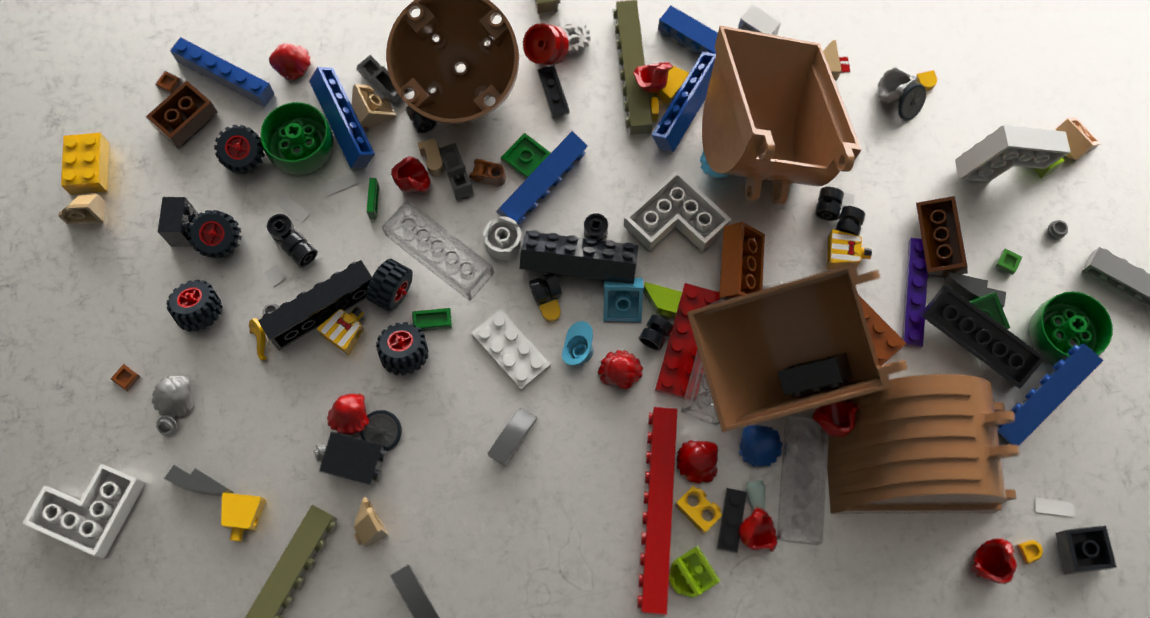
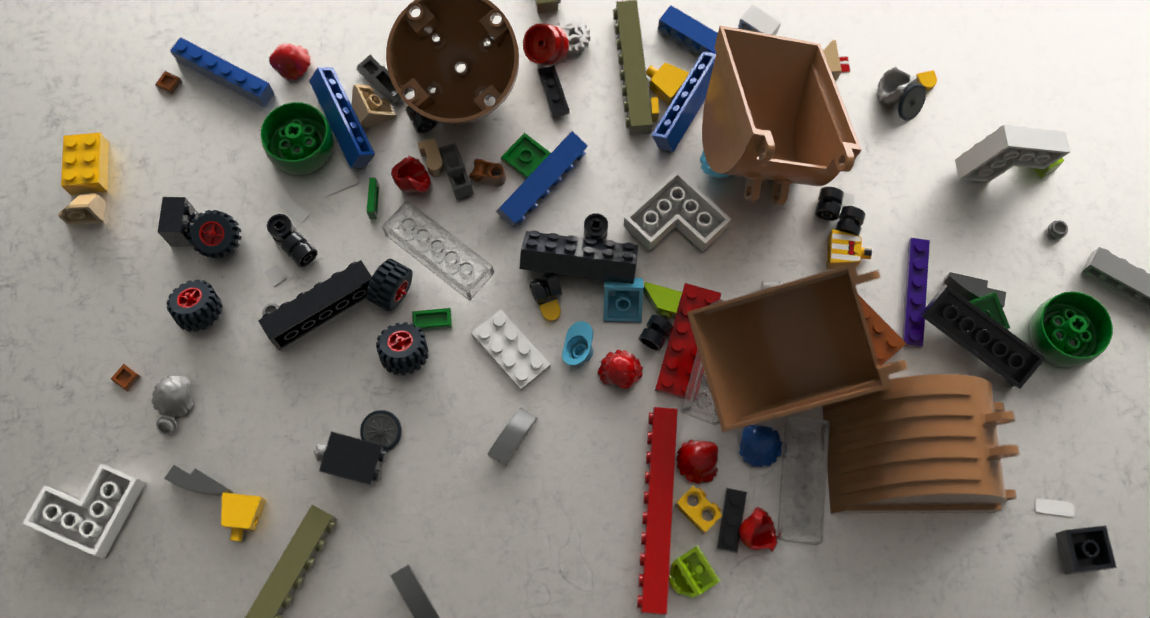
(182, 114): reddish brown brick -> none
(239, 149): black wheel -> none
(257, 330): yellow piece -> none
(343, 329): torso -> none
(348, 414): red hair -> none
(368, 525): tan slope -> none
(493, 238): white brick -> none
(652, 77): red hair -> none
(741, 261): dark orange brick -> none
(756, 493): light aqua cone -> none
(815, 375): black brick -> none
(836, 418): red hair -> none
(942, 236): reddish brown slope -> none
(995, 561): red hair -> none
(1008, 261): bright green plate -> none
(1030, 551): yellow tile -> none
(1050, 393): blue brick -> none
(1078, 137): light nougat slope -> none

